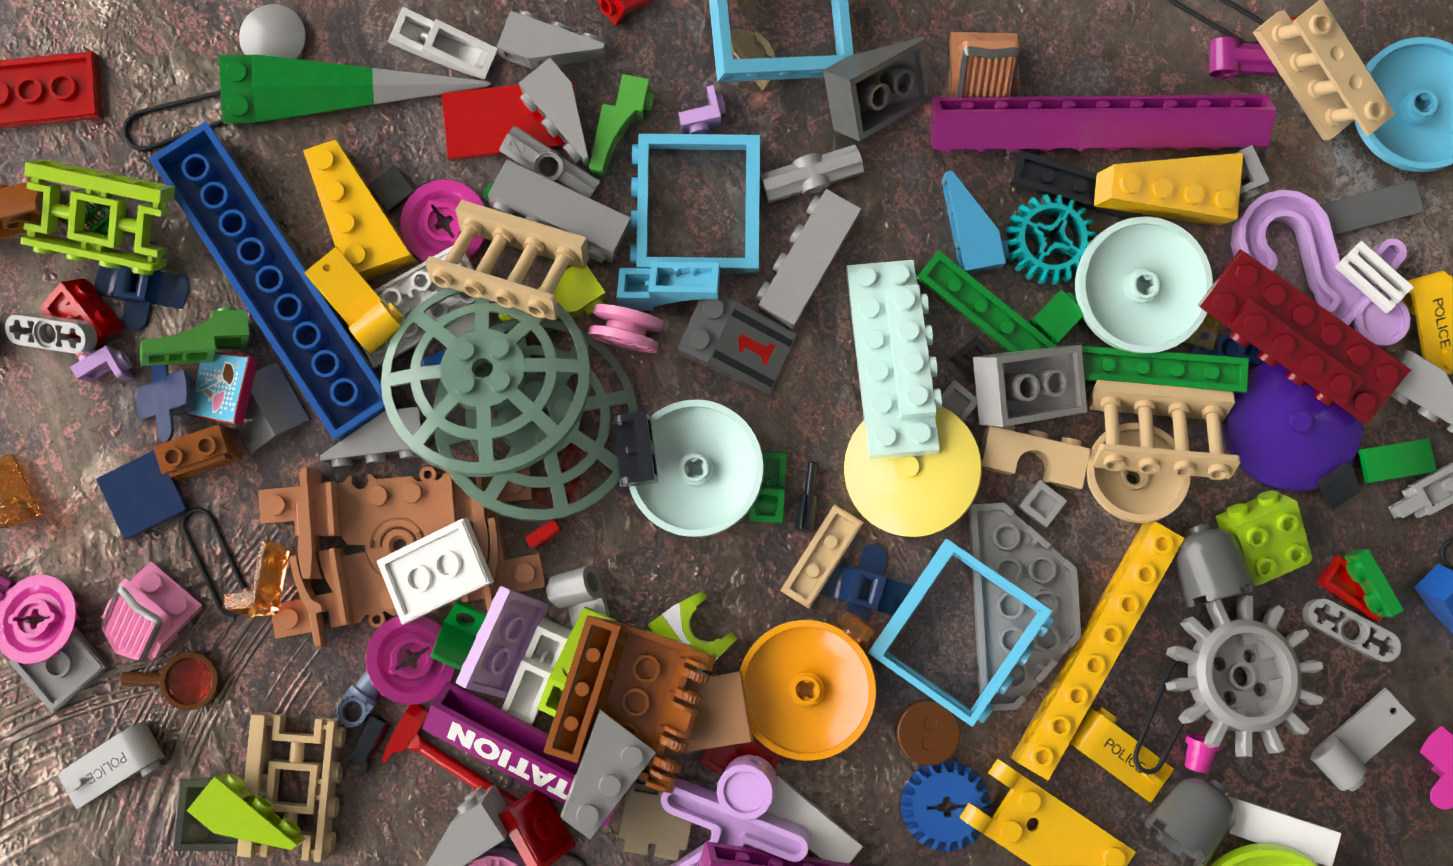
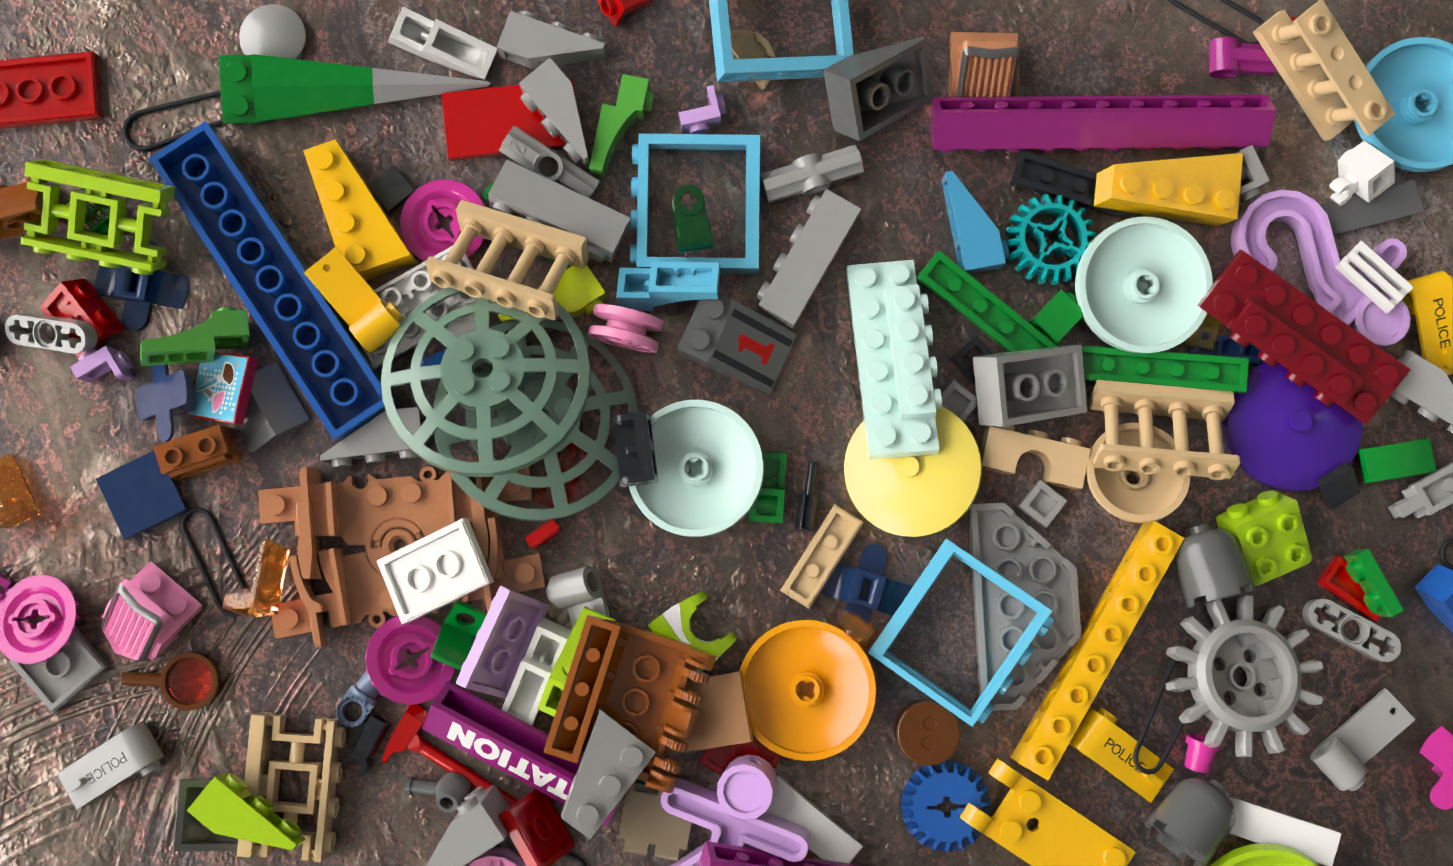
(448, 791): none -> dark grey bar
(691, 226): none -> dark green piece
(1362, 172): none -> white brick

